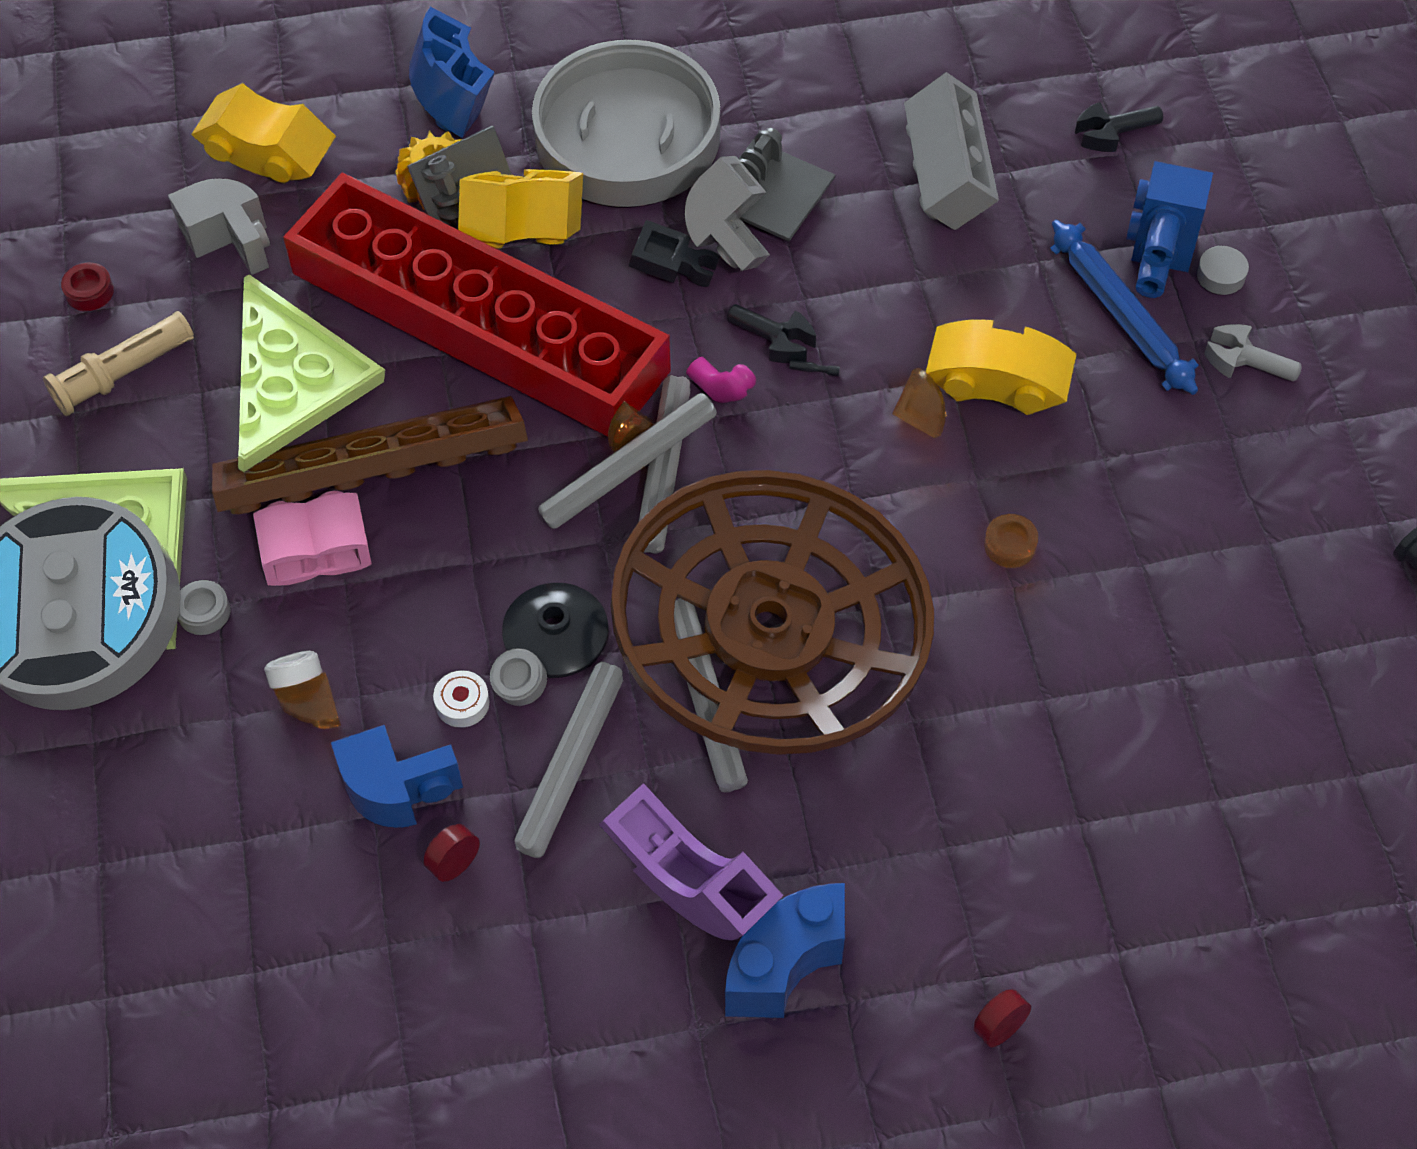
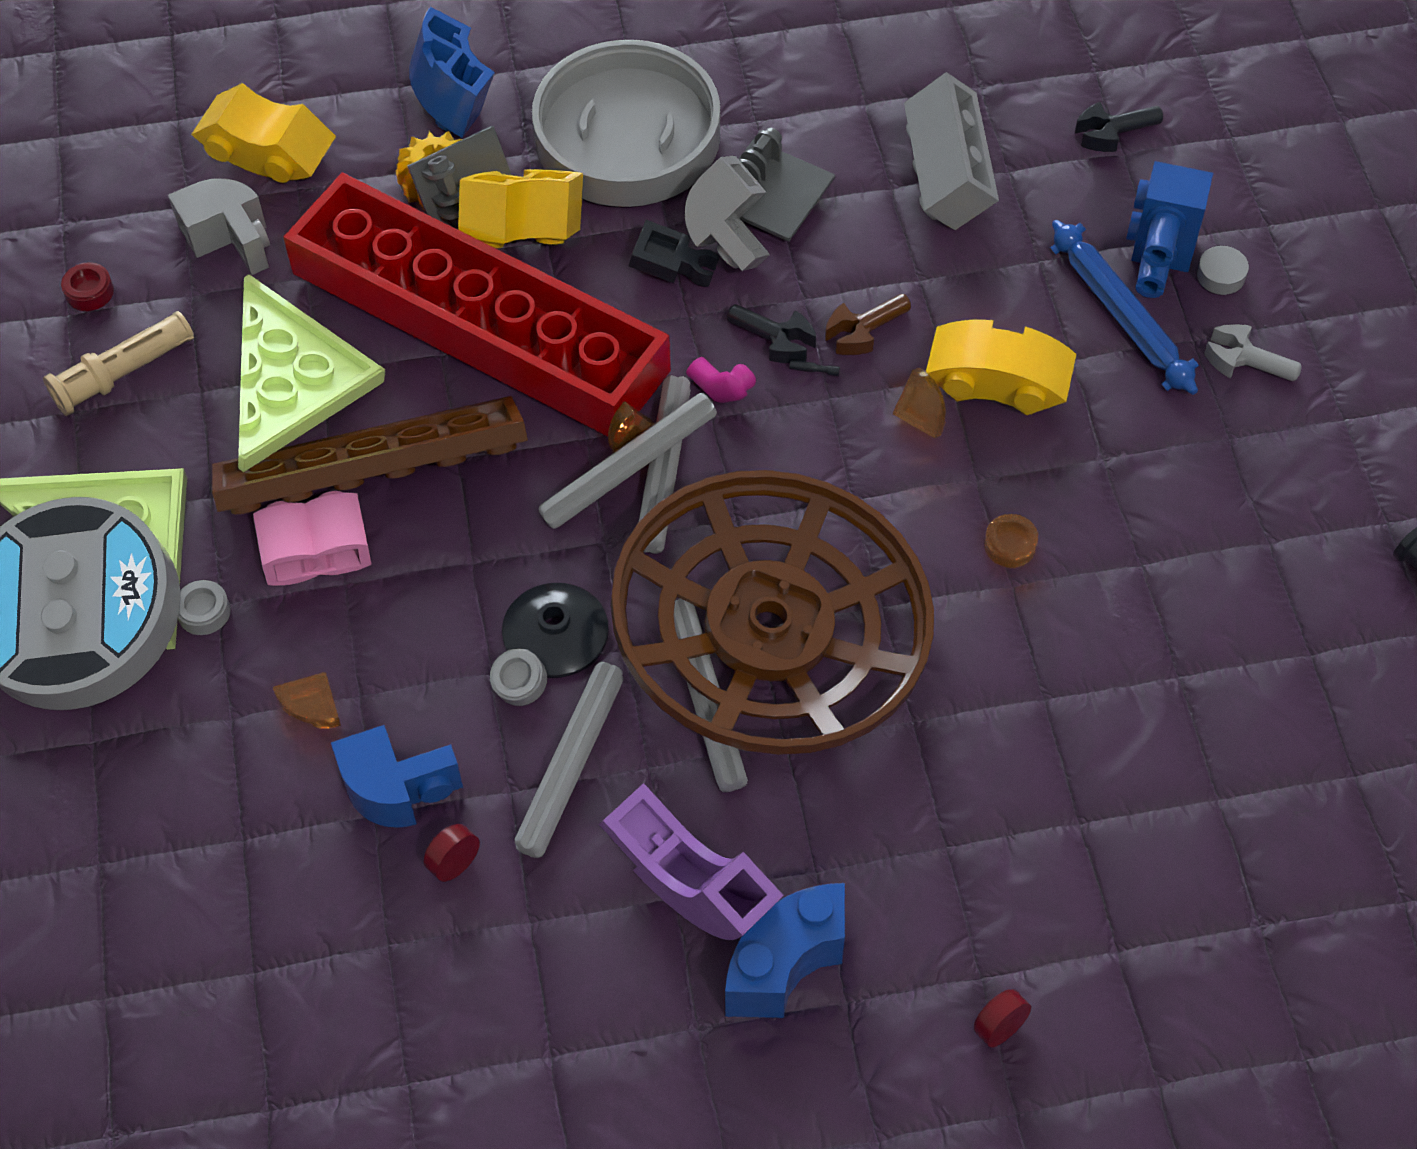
(293, 669): white tile -> none
(461, 698): white tile -> none
(862, 324): none -> reddish brown bar

